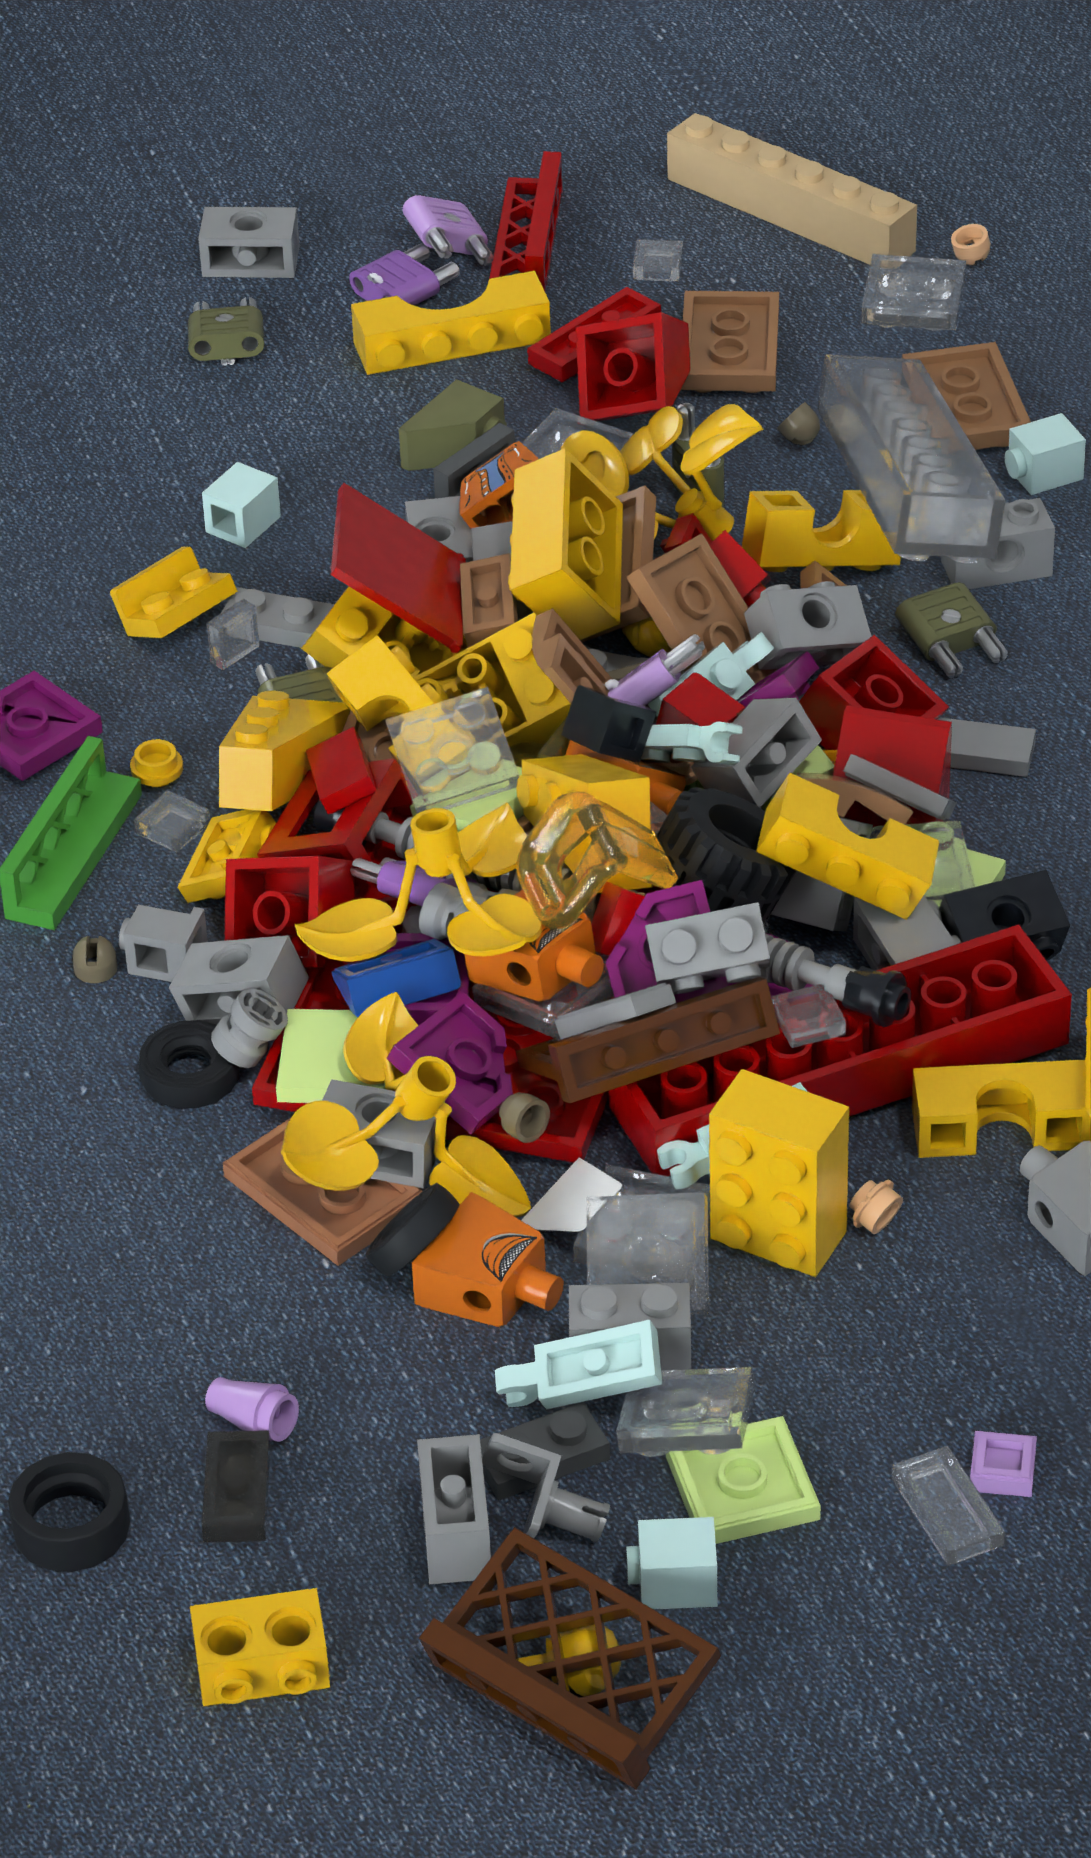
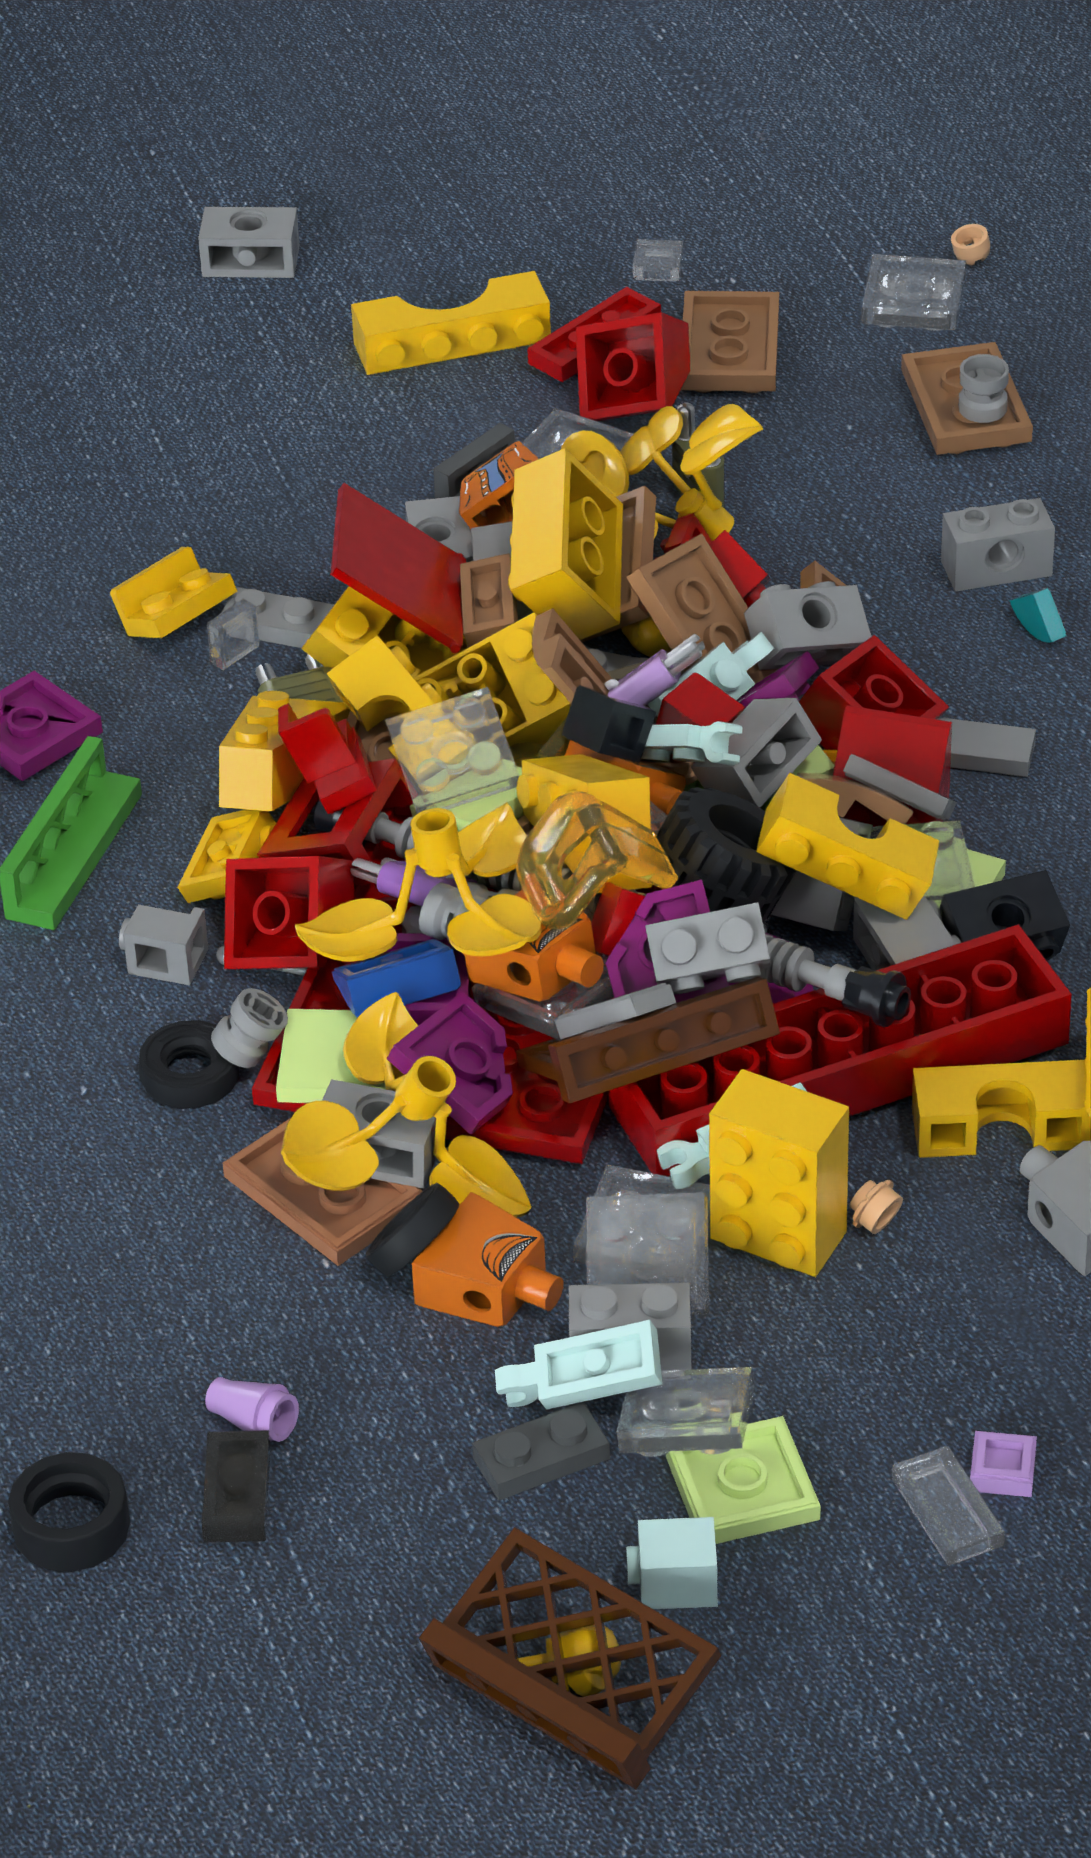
(94, 971): dark tan hinge -> none
(156, 763): yellow plate -> none
(172, 821): clear tile -> none
(220, 970): light grey brick -> none
(225, 332): olive piece -> none
(241, 504): light aqua brick -> none
(260, 1647): yellow brick -> none
(317, 741): none -> red panel
(401, 276): medium lavender piece -> none
(447, 227): lavender piece -> none
(448, 425): olive slope -> none
(454, 1508): light grey brick -> none
(524, 1116): dark tan hinge -> none
(542, 212): red fence -> none
(549, 1503): light grey bracket -> none
(565, 1202): white sticker -> none
(783, 536): yellow arch -> none
(790, 190): tan brick -> none
(800, 425): dark tan hinge -> none
(808, 1015): clear tile -> none
(911, 458): clear brick -> none
(949, 623): olive piece -> none
(983, 388): none -> light grey wheel
(1039, 615): none -> teal tile
(1045, 454): light aqua brick -> none

